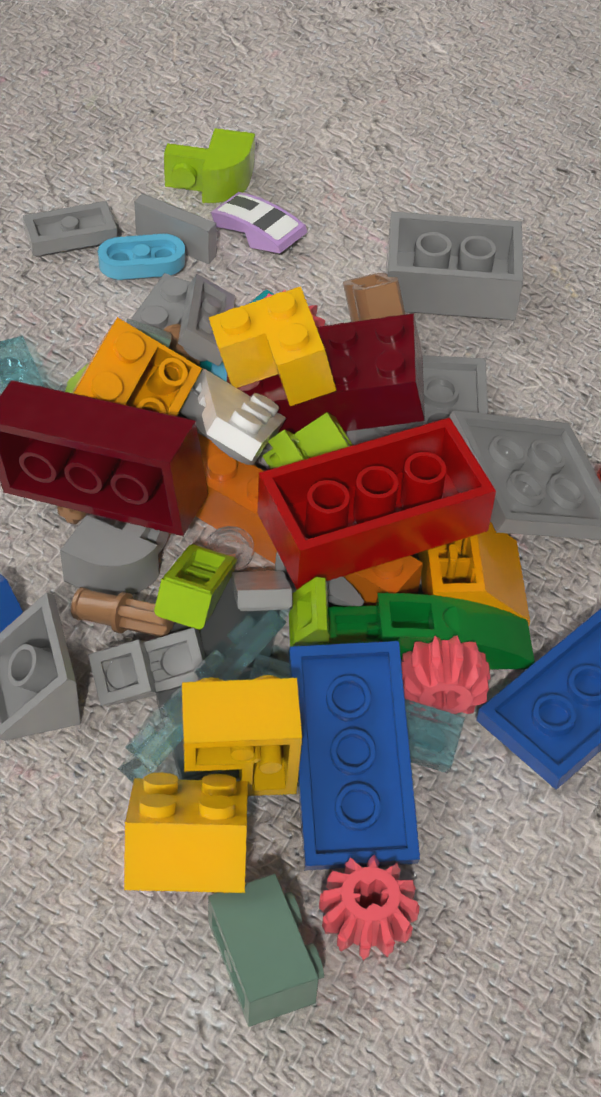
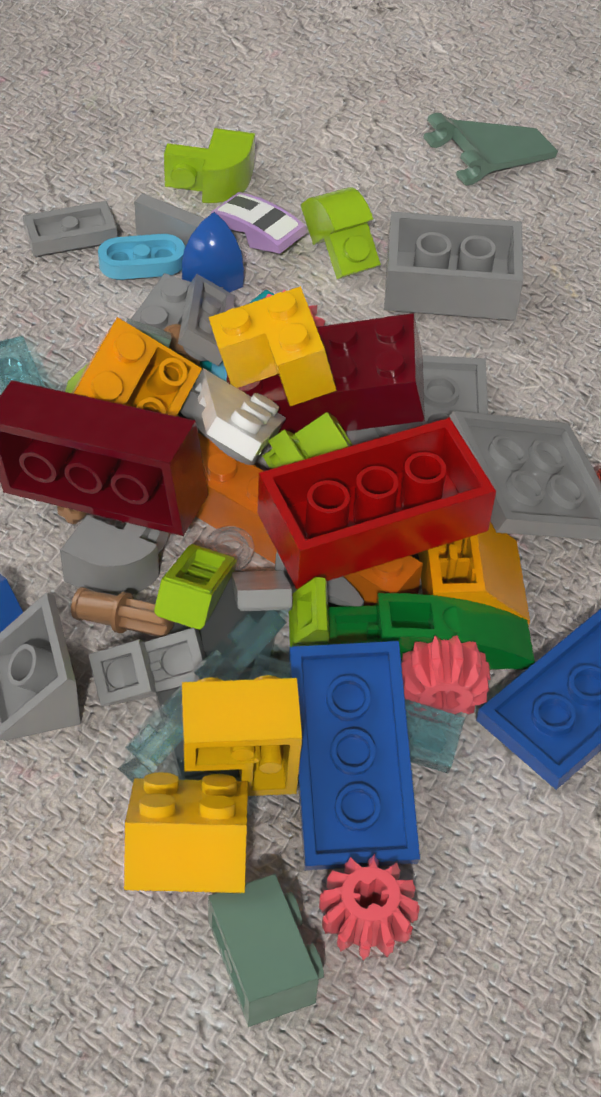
(214, 255): none -> blue brick
(342, 223): none -> lime brick
(373, 297): medium nougat brick -> none
(489, 145): none -> sand green flag

